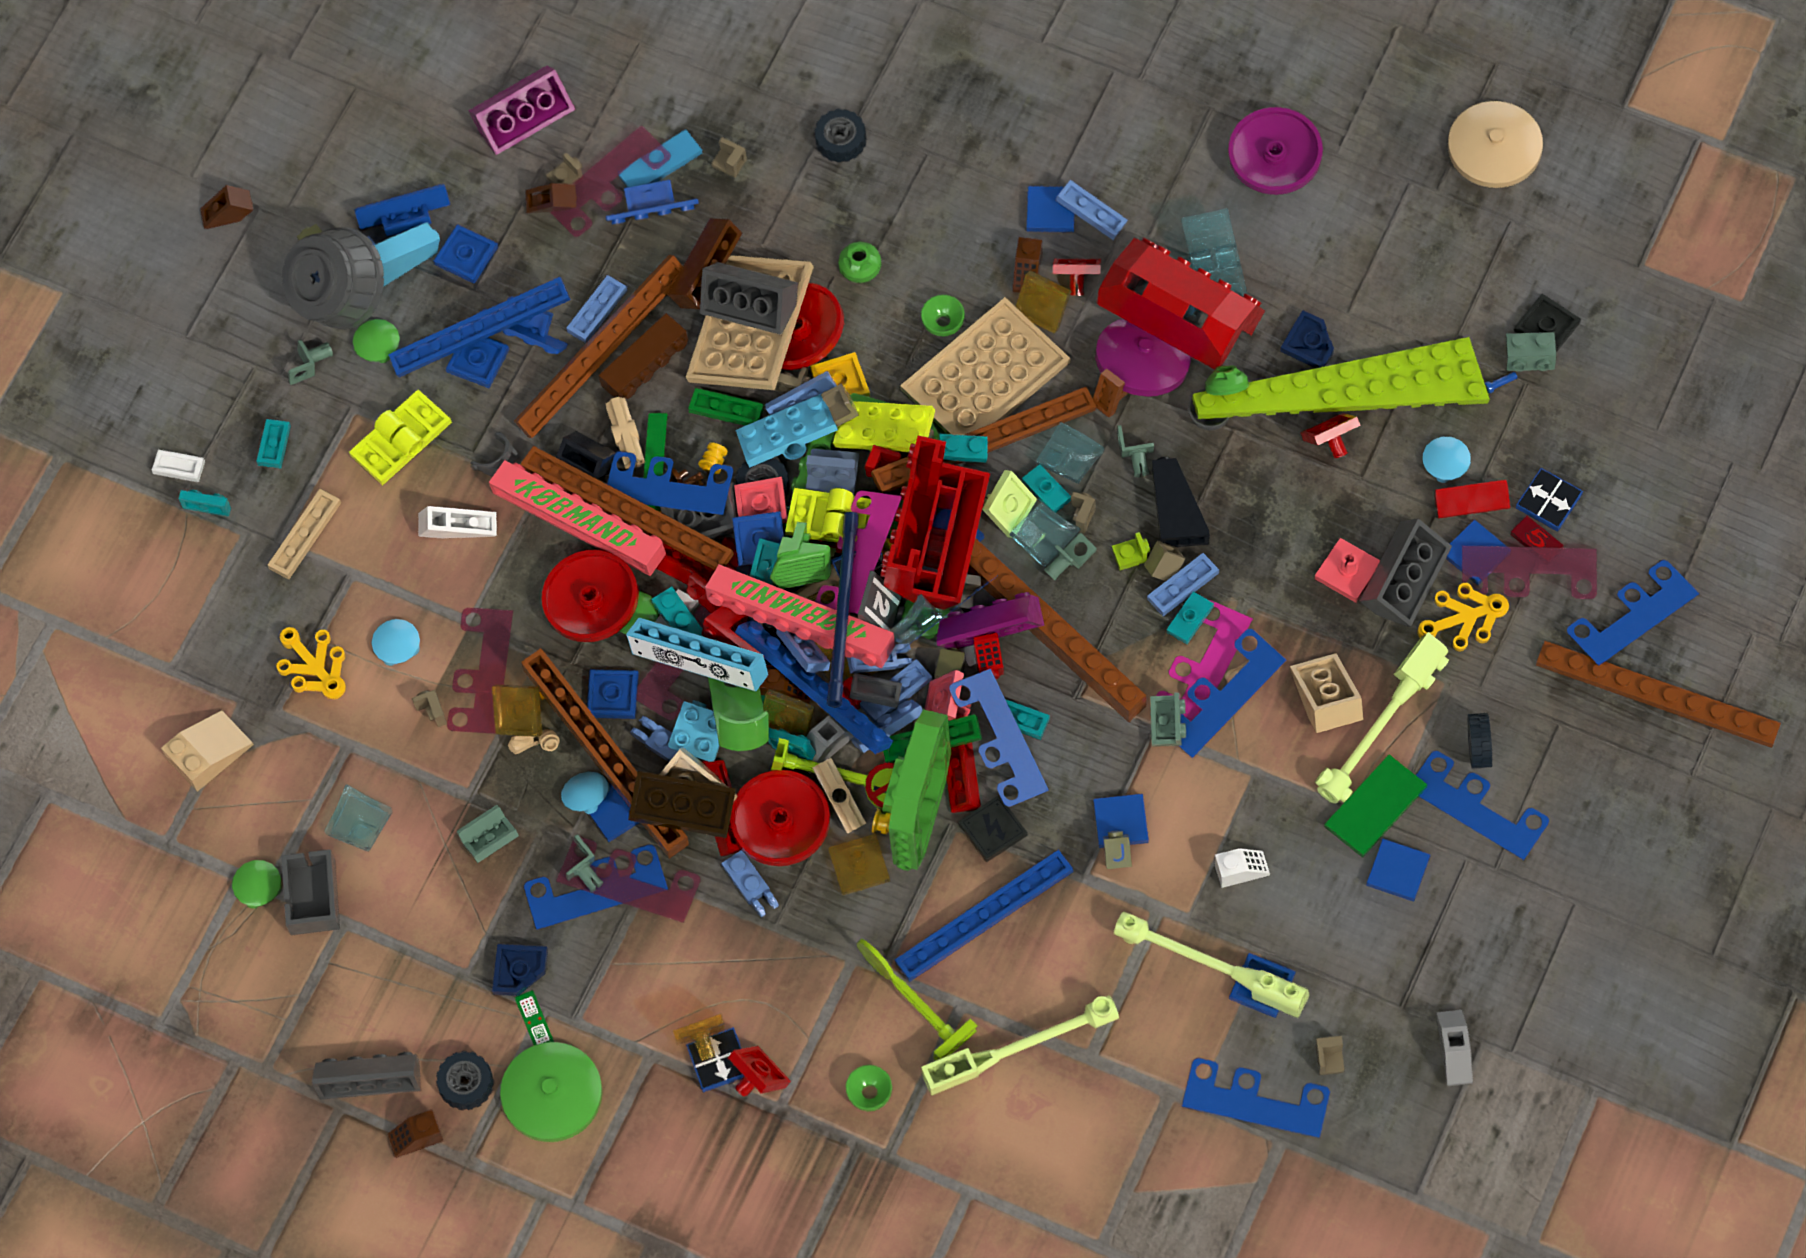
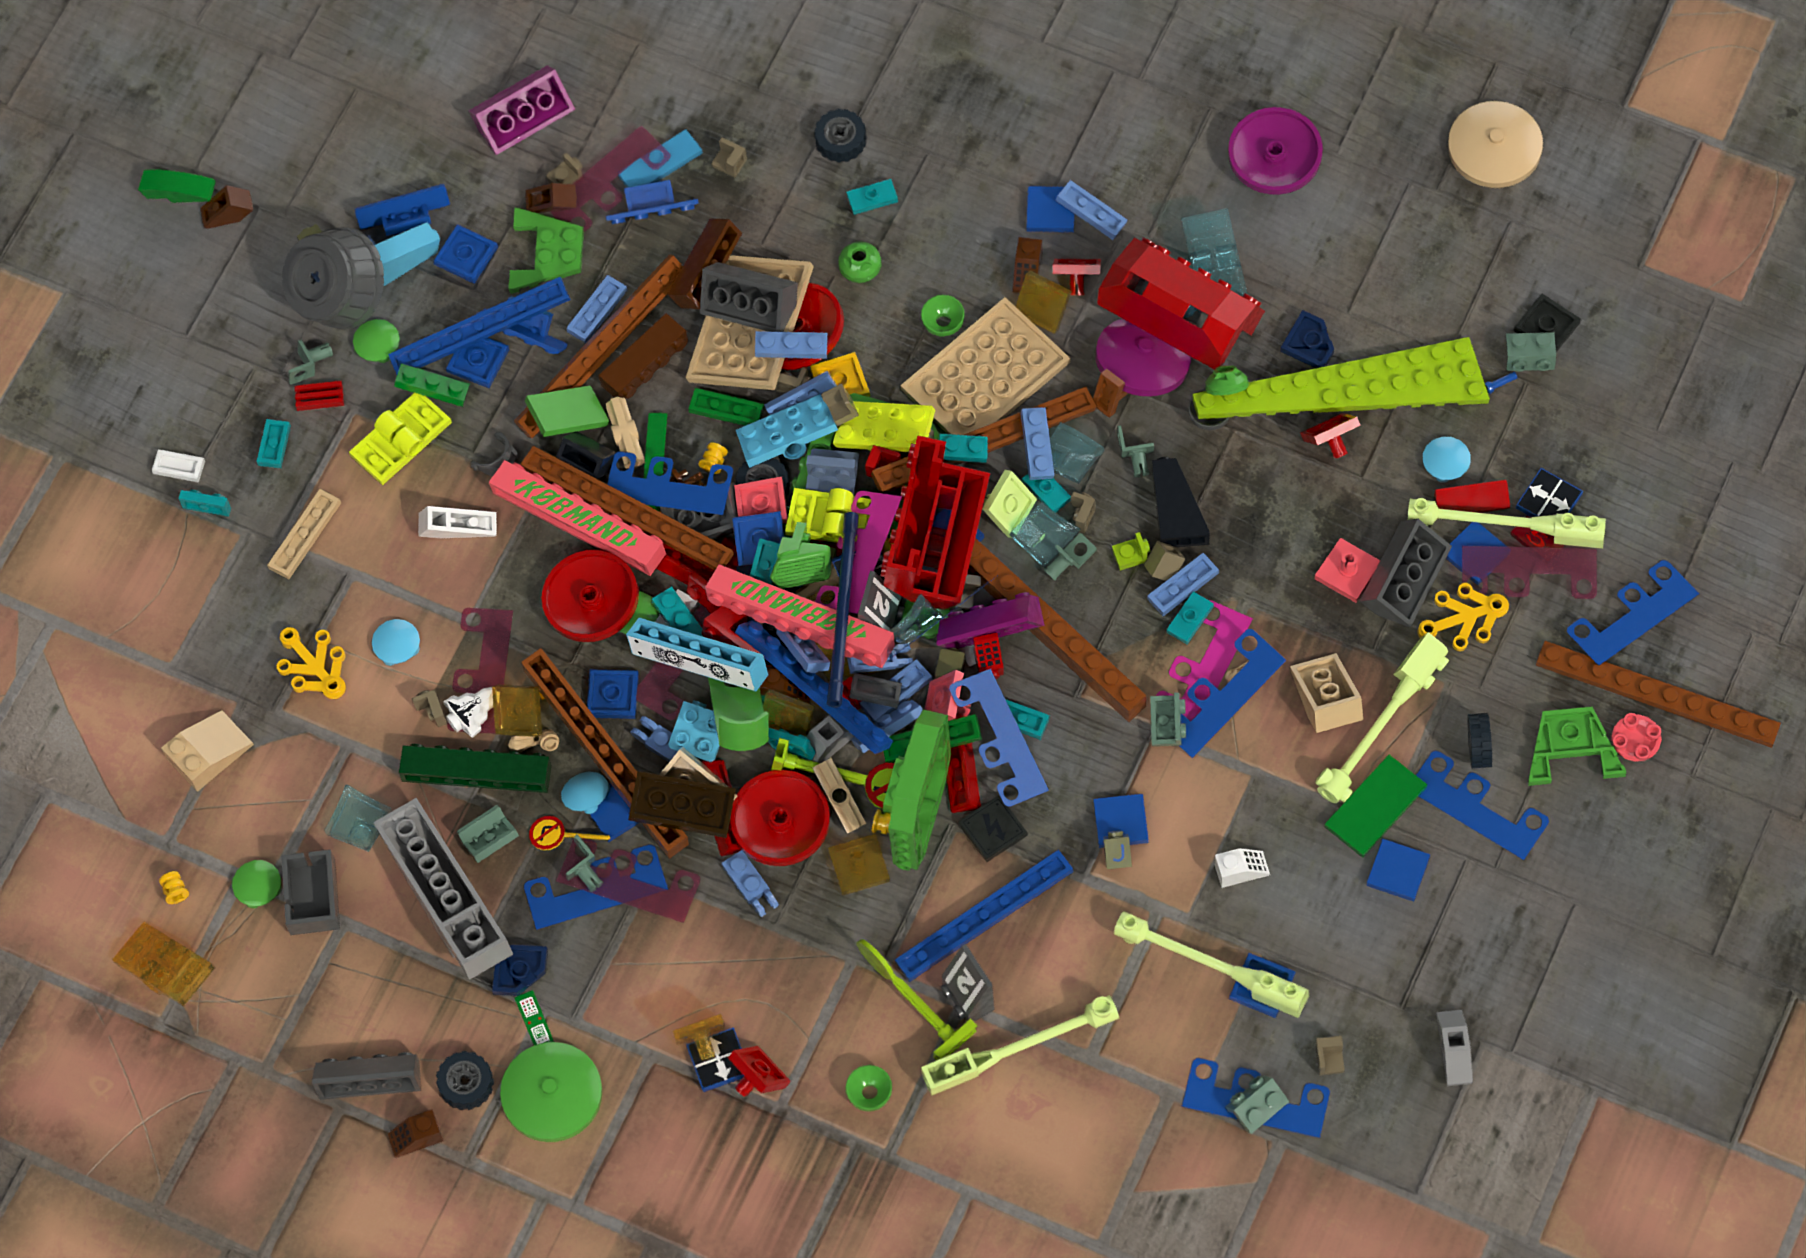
(163, 964): none -> clear yellow plate
(173, 887): none -> yellow bush
(176, 186): none -> green slope
(319, 391): none -> red tile
(431, 385): none -> green plate
(443, 889): none -> light grey slope
(469, 710): none -> white rock
(475, 768): none -> dark green brick
(549, 832): none -> piece
(557, 249): none -> bright green wing
(566, 411): none -> bright green tile
(791, 345): none -> medium blue plate
(872, 196): none -> teal plate
(968, 986): none -> dark grey slope
(1037, 443): none -> medium blue plate
(1257, 1103): none -> sand green bracket
(1565, 528): none -> yellowish green bar
(1572, 734): none -> bright green wing
(1636, 737): none -> coral dish

